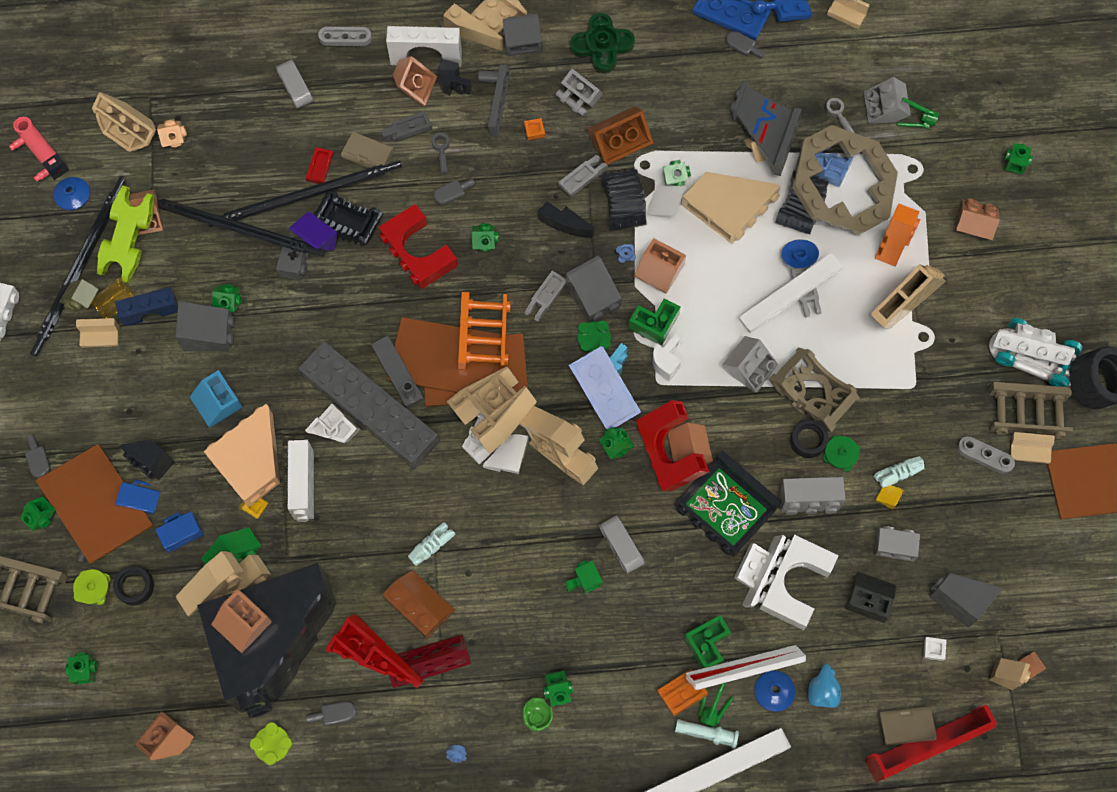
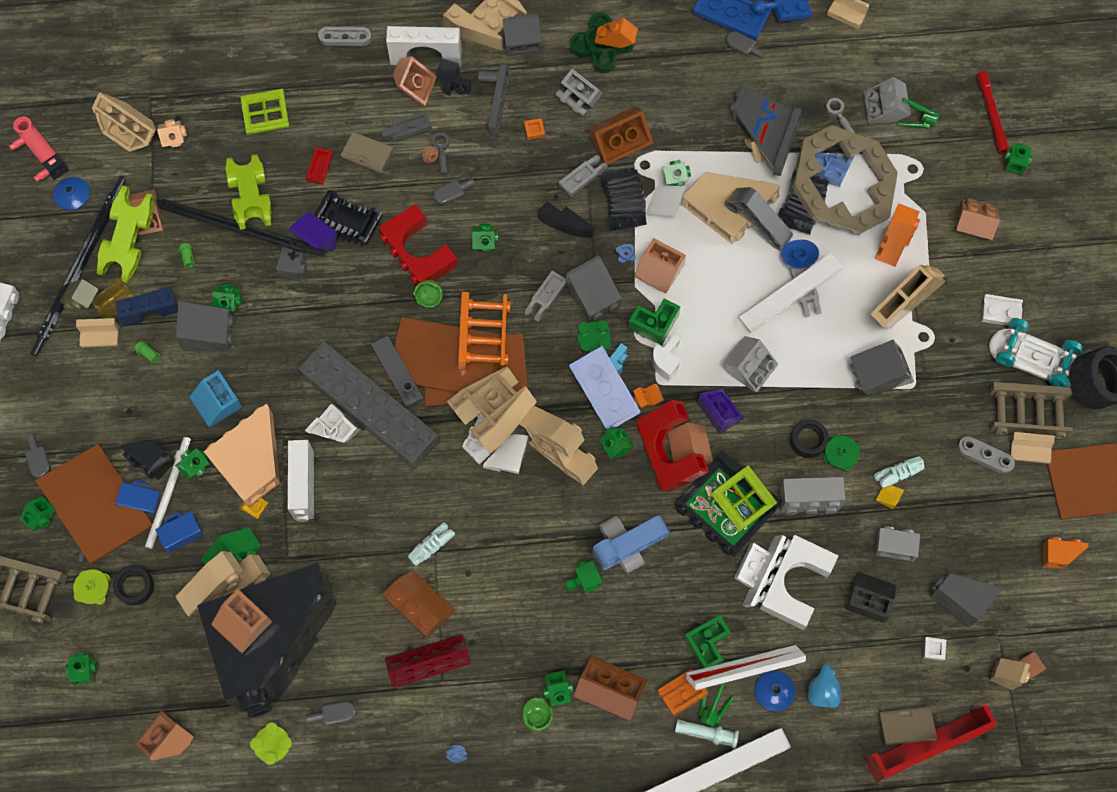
(143, 348): none -> bright green pin
(167, 494): none -> white bar
(186, 466): none -> green brick
(187, 256): none -> bright green pin
(250, 202): none -> lime piece
(267, 125): none -> lime piece
(294, 84): light grey beam -> none
(308, 192): black axle -> none
(364, 646): red wedge -> none
(428, 293): none -> bright green hair
(430, 154): none -> medium nougat plate
(610, 688): none -> dark orange slope
(616, 33): none -> orange slope
(628, 544): none -> medium blue beam
(648, 396): none -> orange bracket
(719, 409): none -> dark purple slope
(730, 509): none -> lime piece
(761, 215): none -> dark grey beam
(786, 386): dark tan fence -> none
(881, 368): none -> dark grey slope
(985, 86): none -> red piece
(1000, 309): none -> white plate
(1034, 343): white bracket -> none
(1061, 553): none -> orange slope

